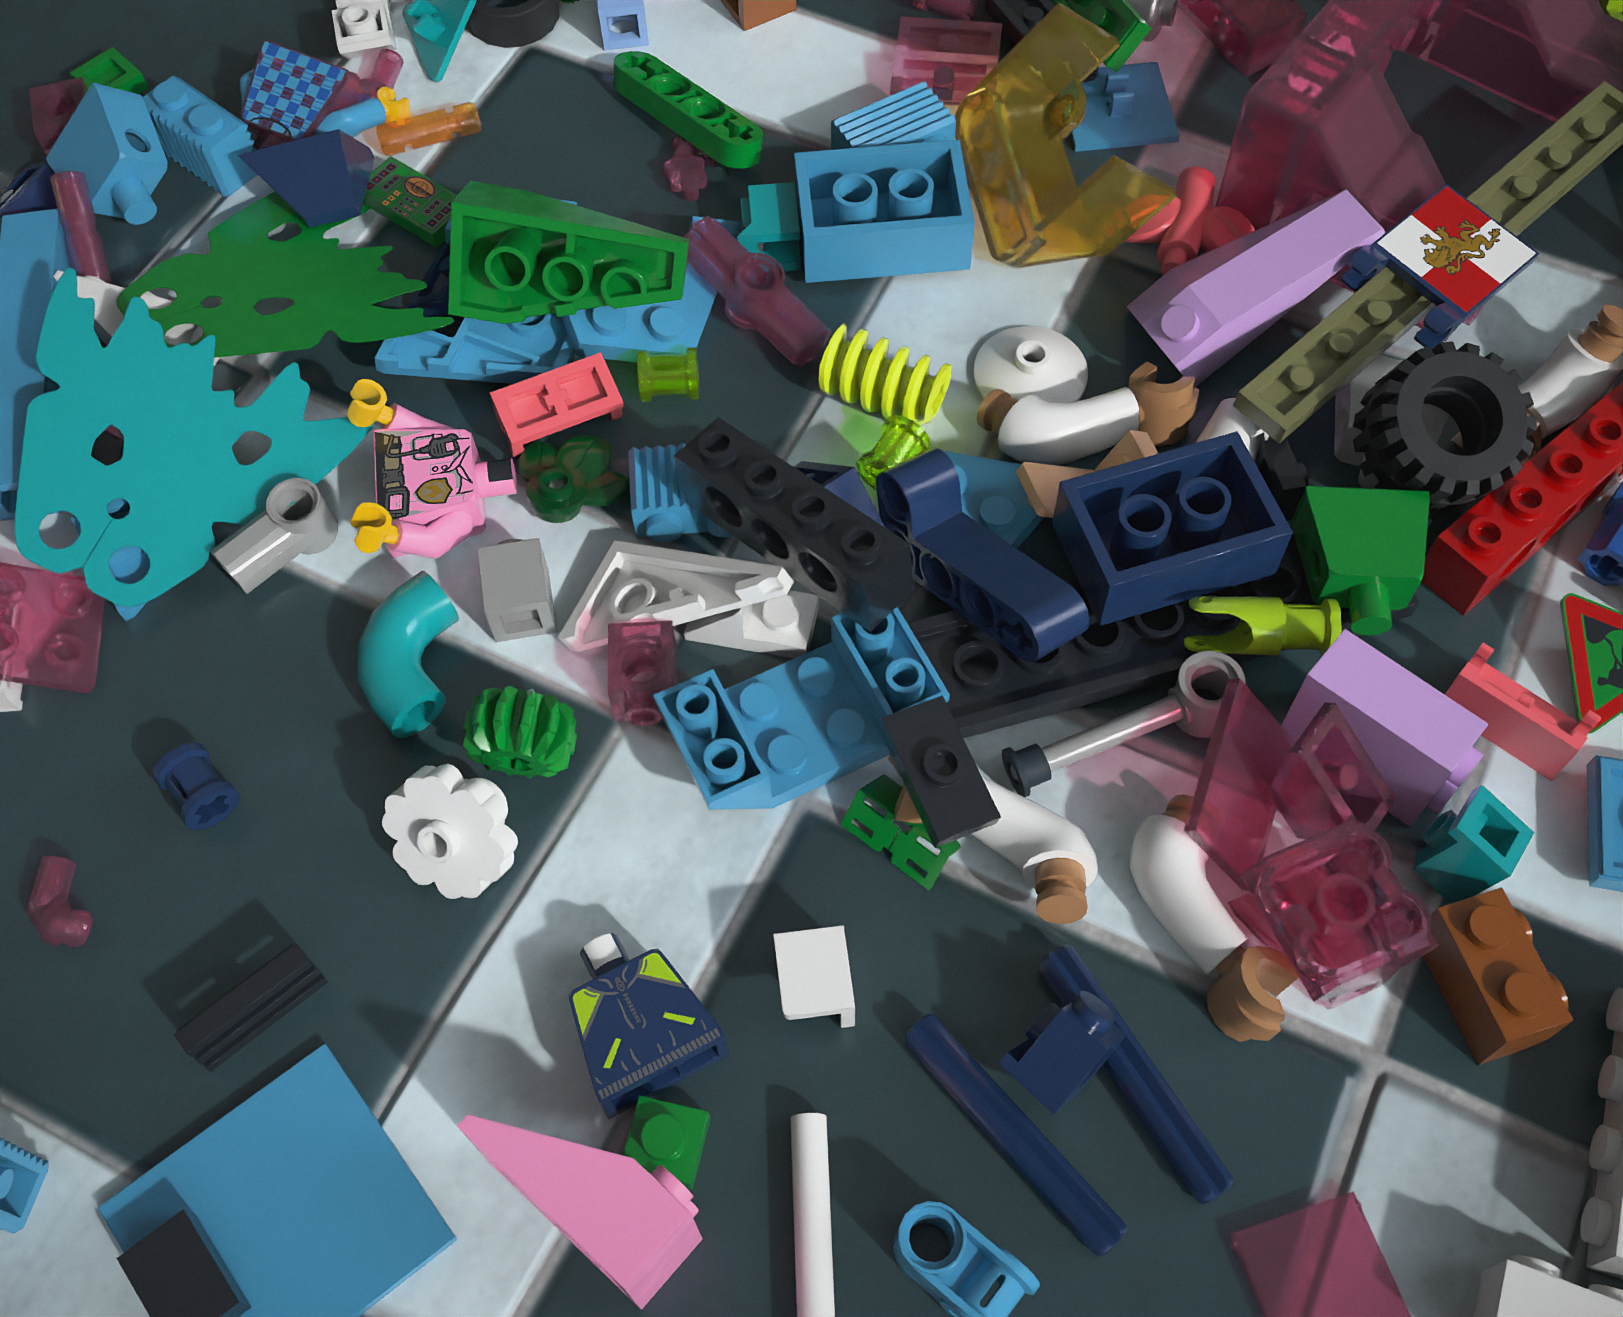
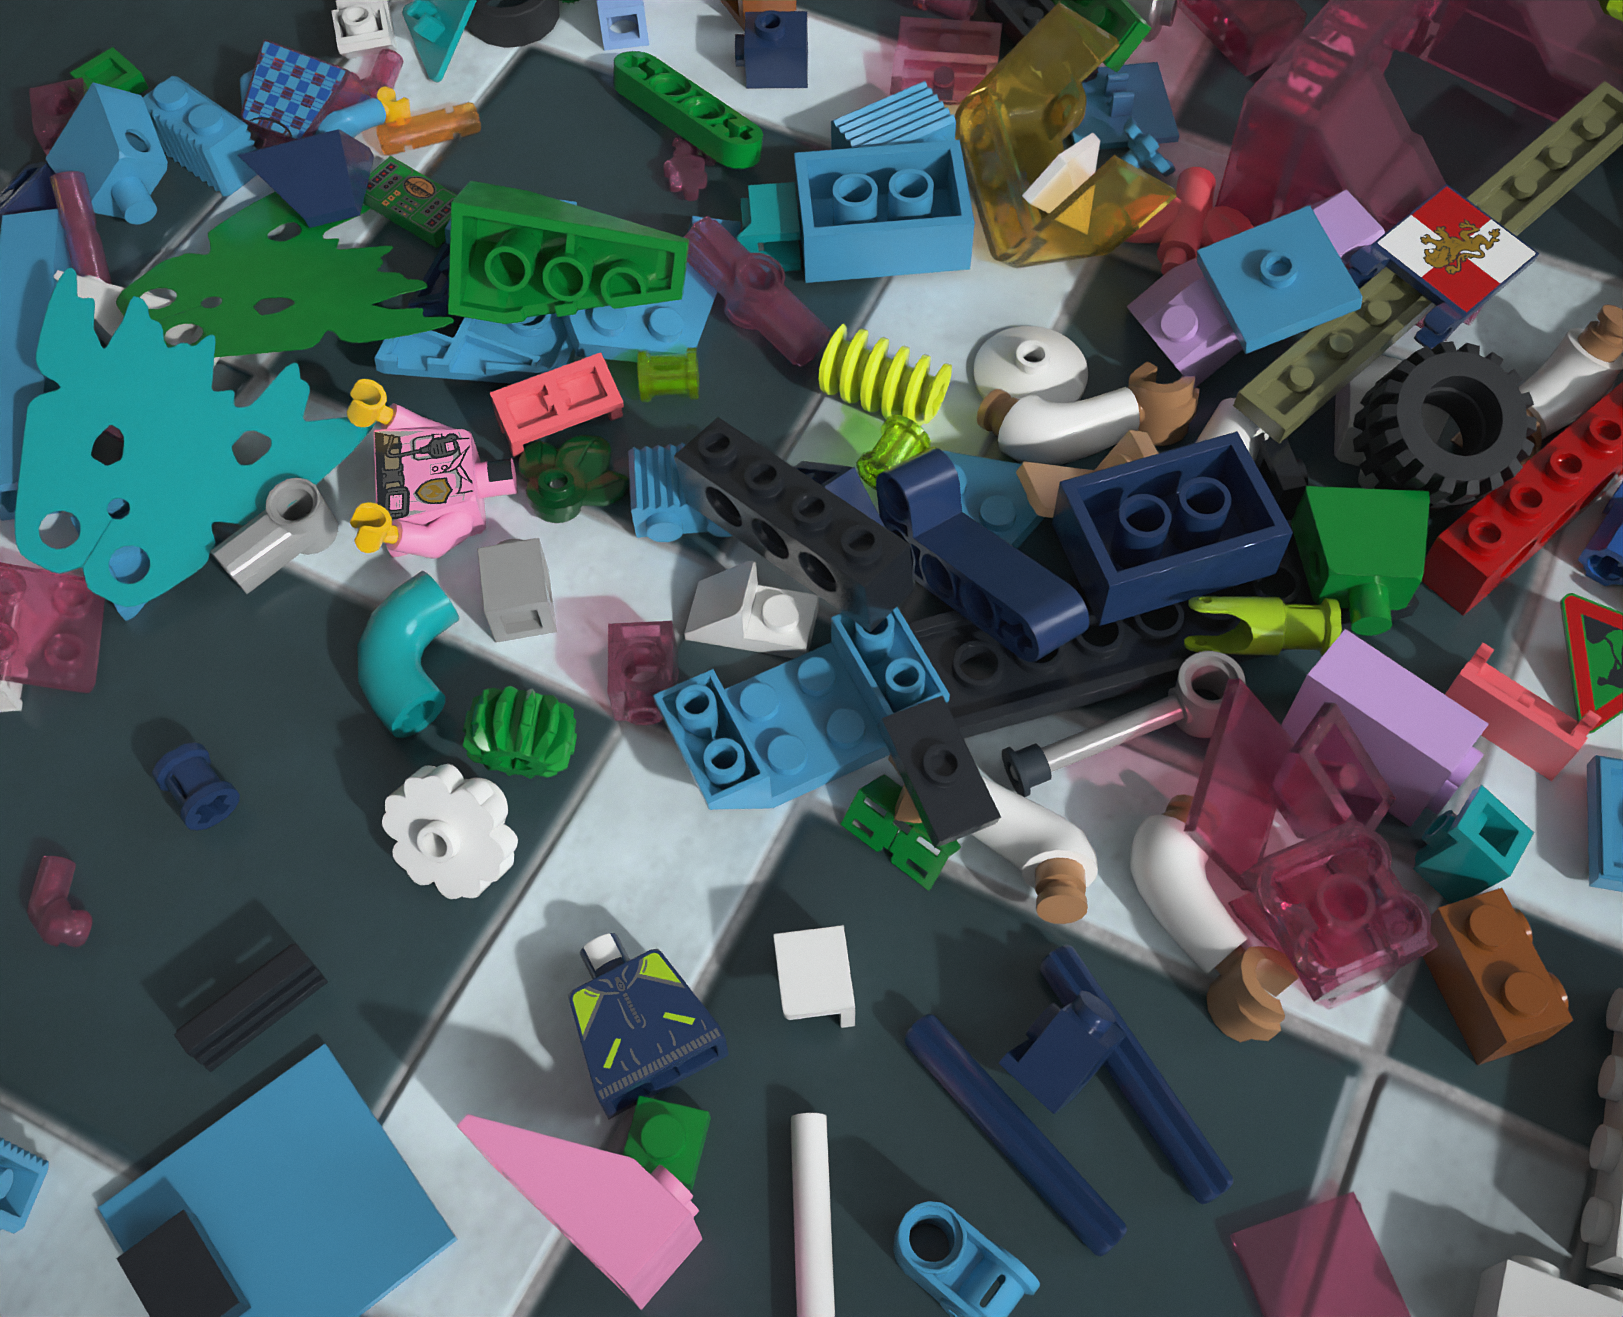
(666, 585): white wing -> none
(774, 49): none -> dark blue brick
(1064, 174): none -> white slope
(1144, 150): none -> dark azure plant
(1278, 279): none -> dark azure plate

